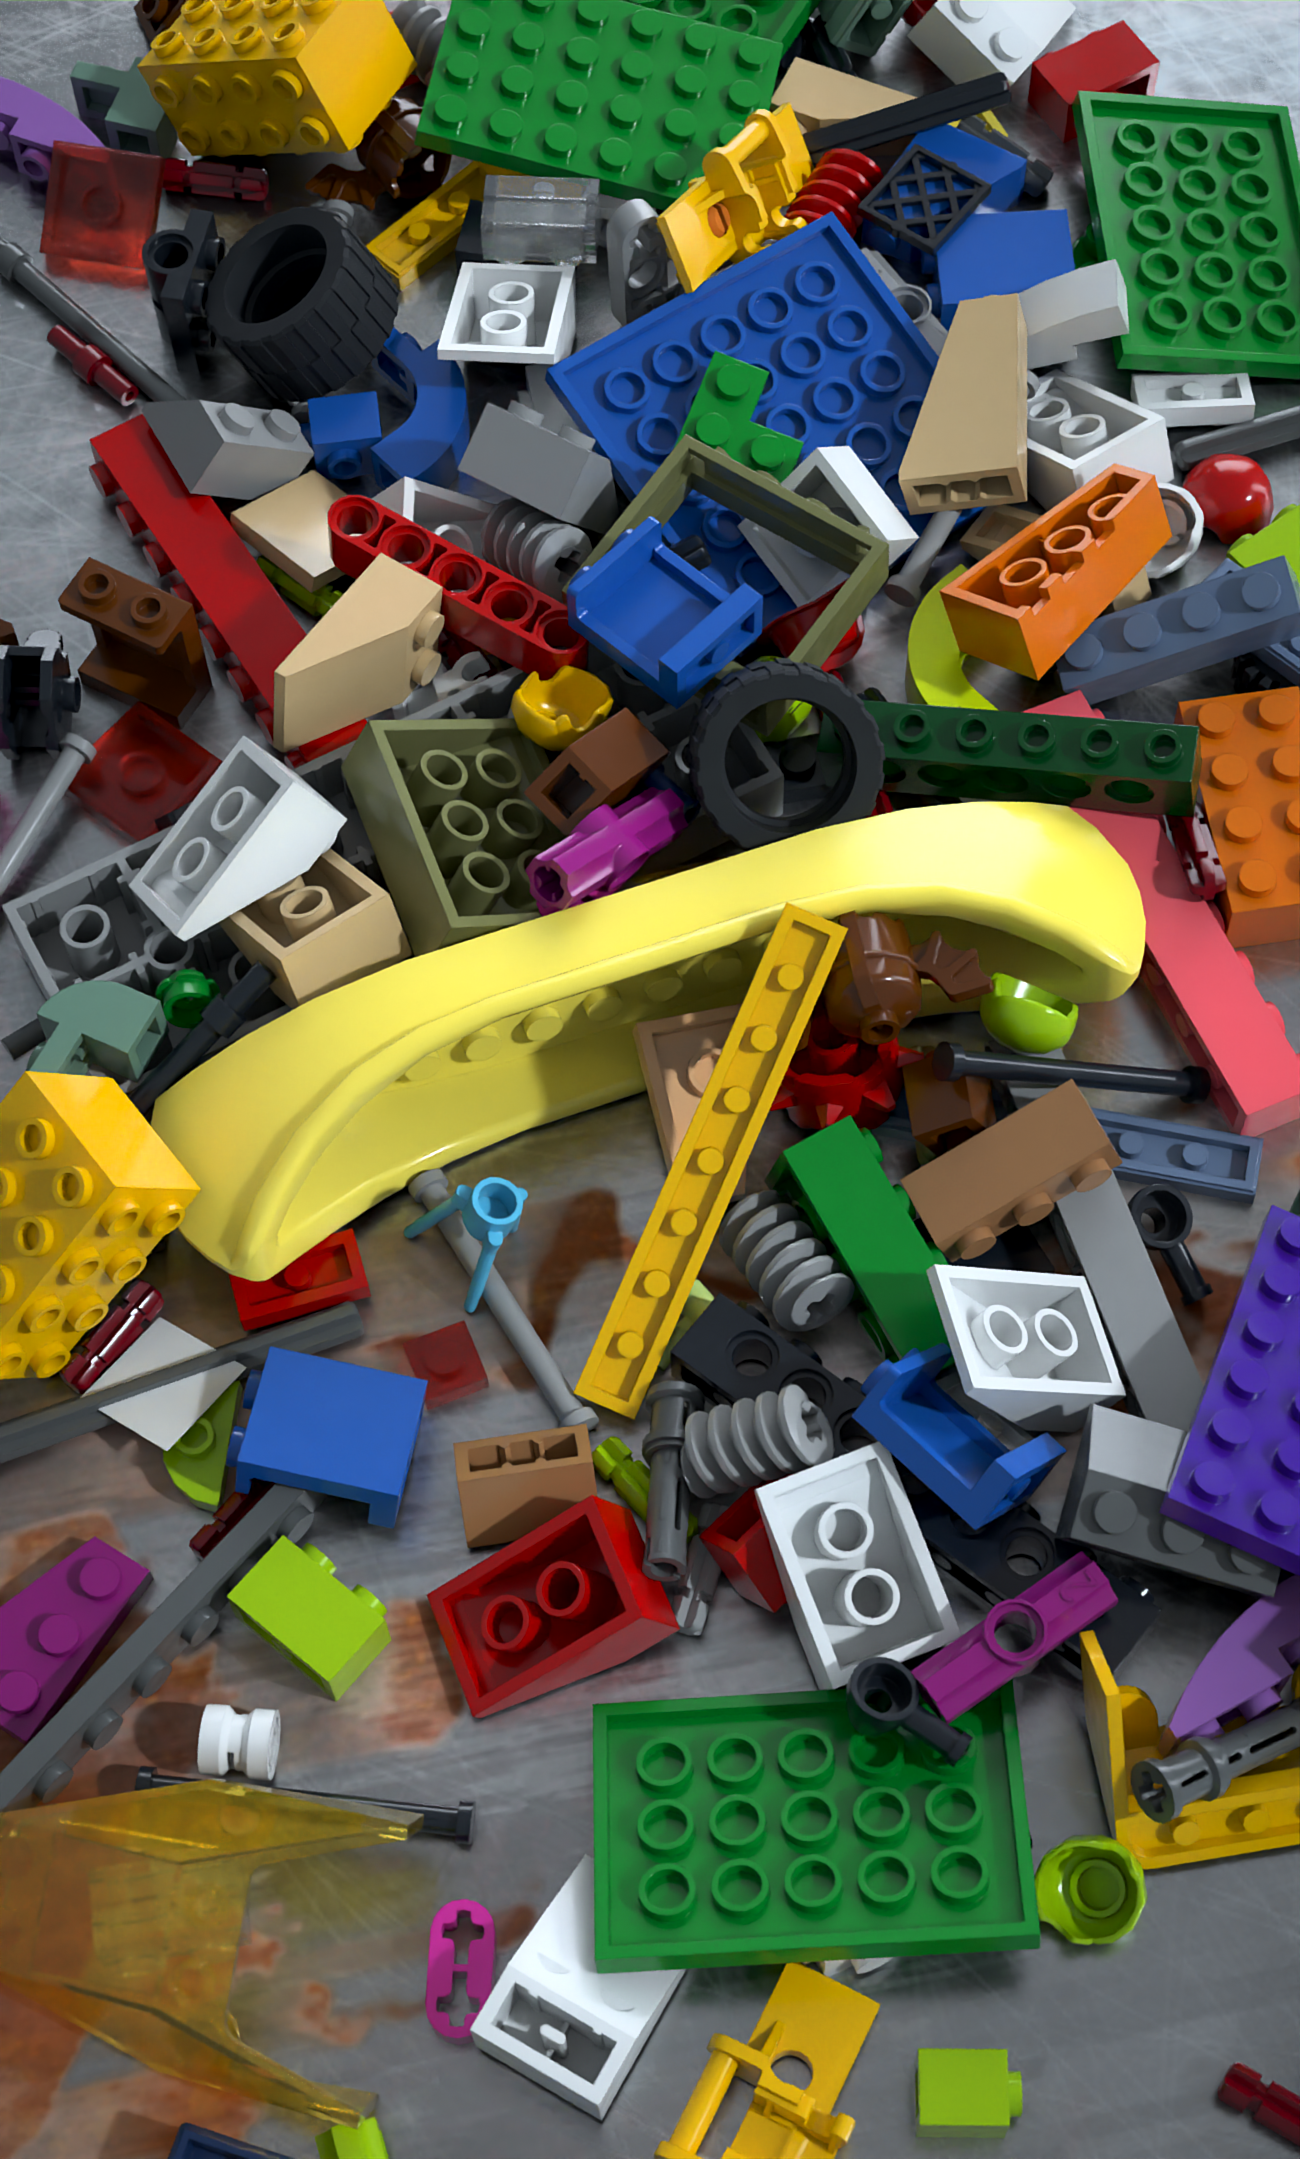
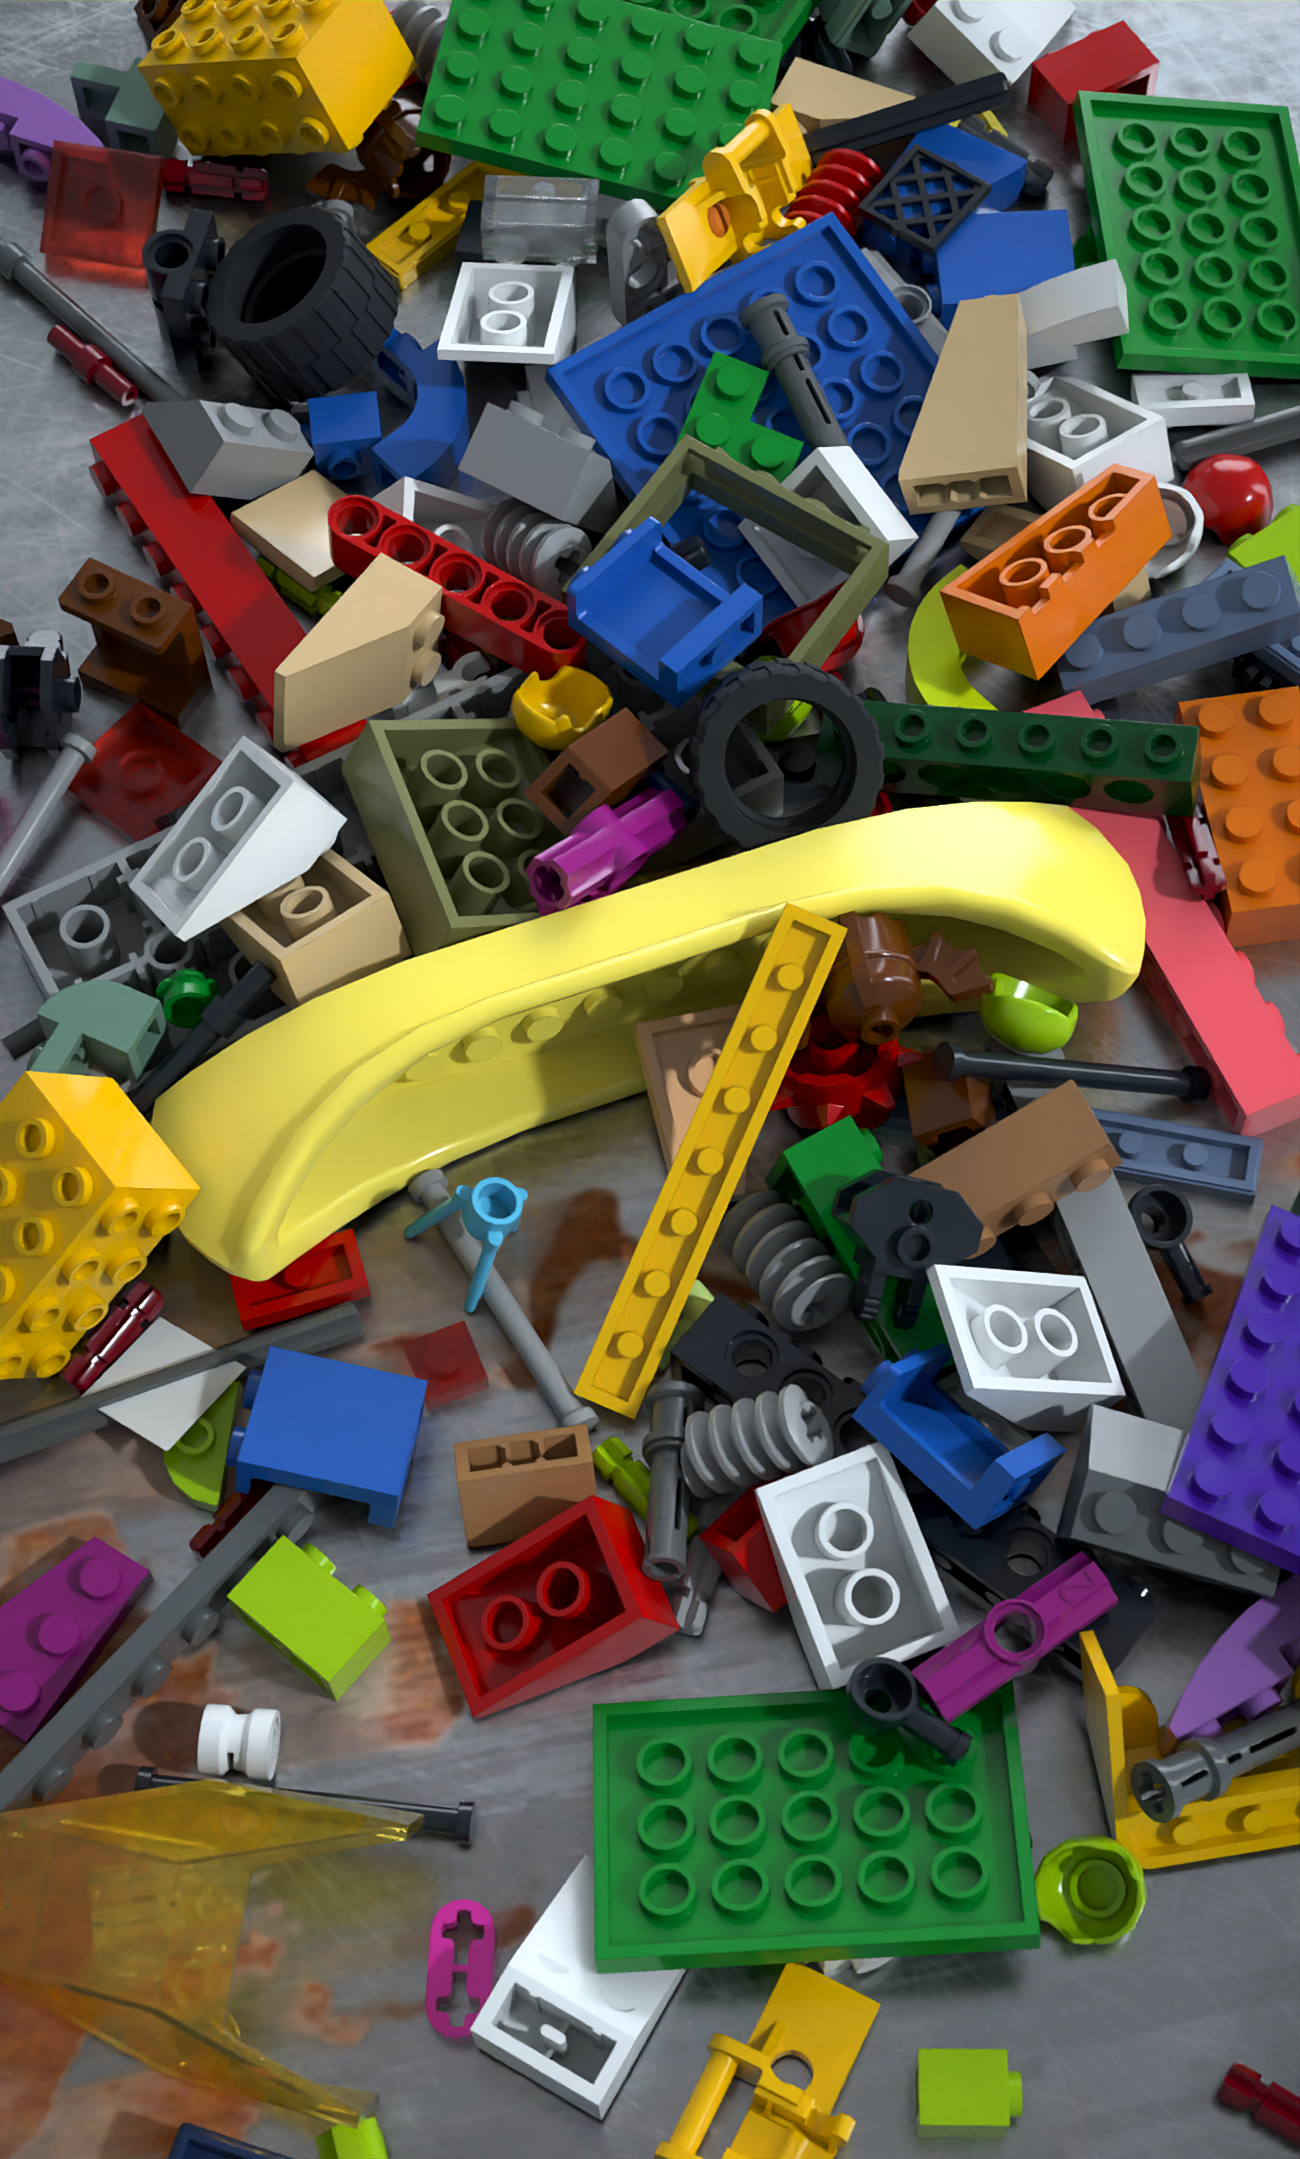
(787, 359): none -> dark grey pin
(901, 1232): none -> black hinge

